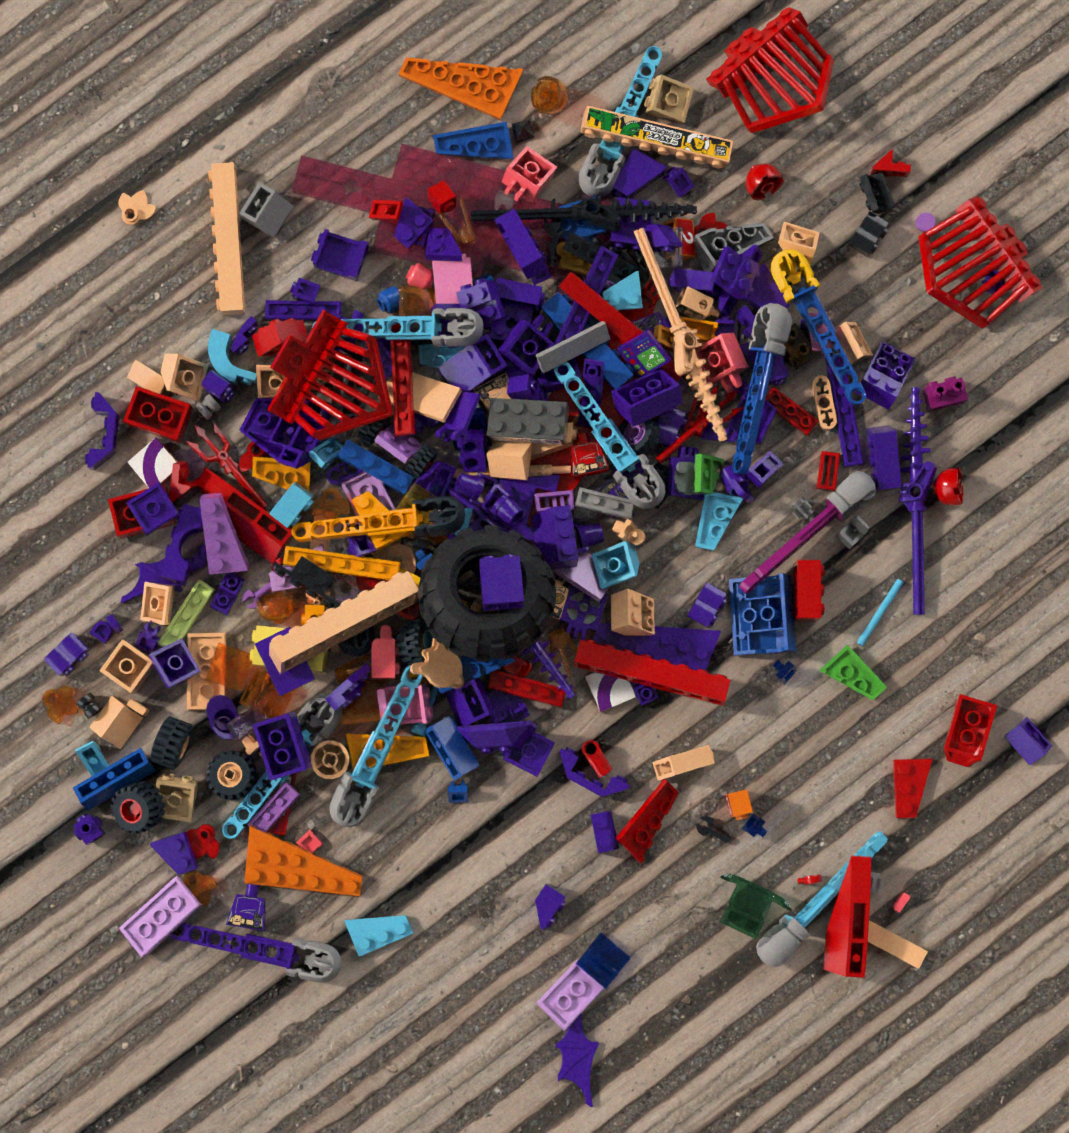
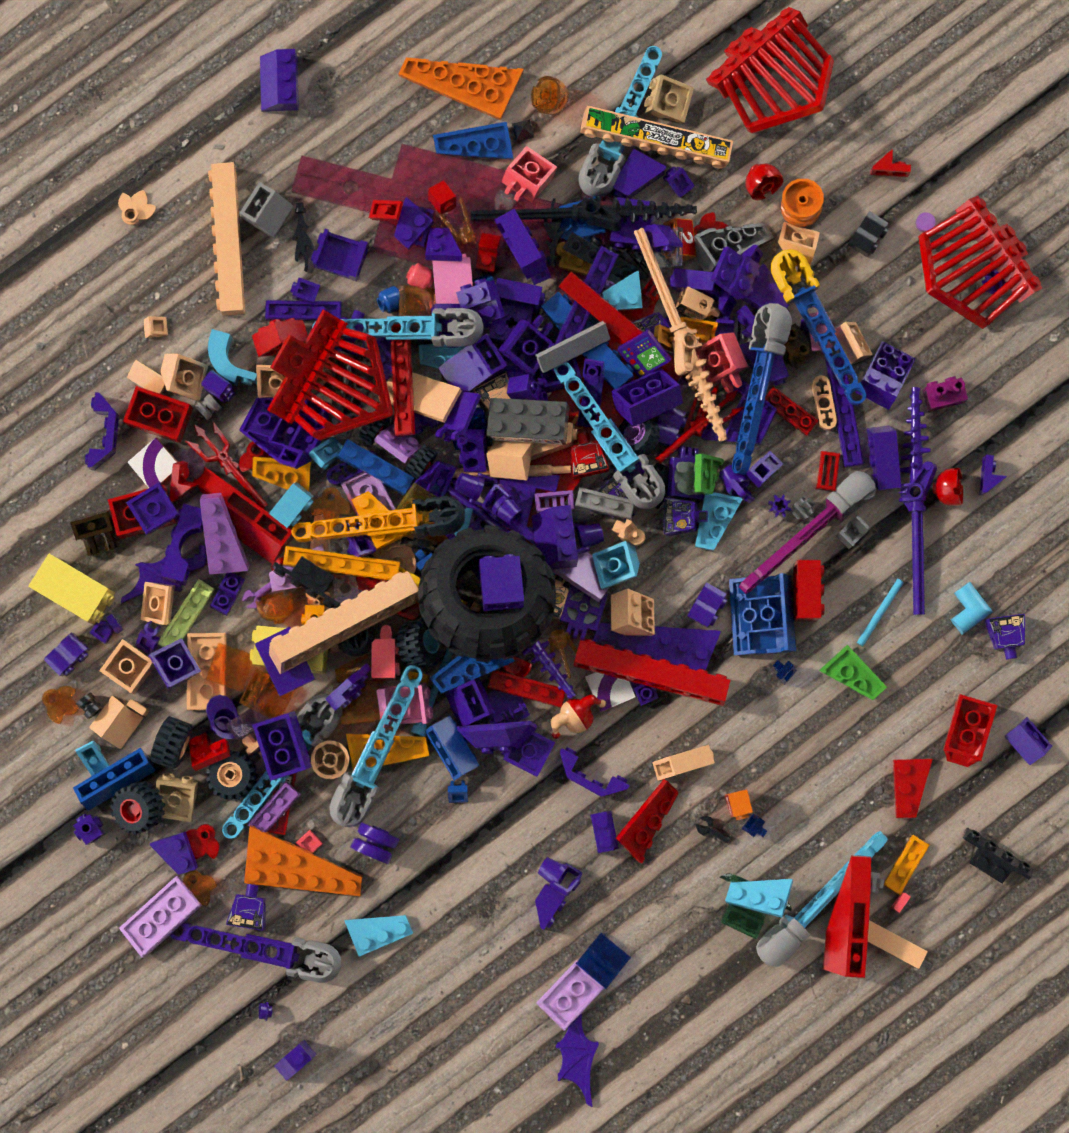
(72, 589): none -> light yellow brick
(94, 524): none -> dark brown brick
(155, 327): none -> light nougat slope
(204, 753): none -> red plate
(240, 342): dark purple slope -> none
(265, 1011): none -> dark purple plate
(279, 80): none -> dark purple slope
(295, 1060): none -> dark purple slope
(304, 240): none -> black piece
(376, 840): none -> dark purple wheel
(440, 667): light nougat tile -> none
(487, 252): none -> red slope
(555, 872): none -> dark purple piece
(576, 715): none -> piece
(597, 759): red piece -> none
(681, 516): none -> torso
(761, 896): none -> medium azure wing
(784, 504): none -> dark purple gear
(802, 202): none -> orange wheel
(810, 879): red piece -> none
(877, 193): black bracket -> none
(906, 864): none -> light orange tile
(975, 608): none -> medium azure brick
(988, 479): none -> dark purple slope
(993, 859): none -> black bracket
(1007, 633): none -> dark purple torso

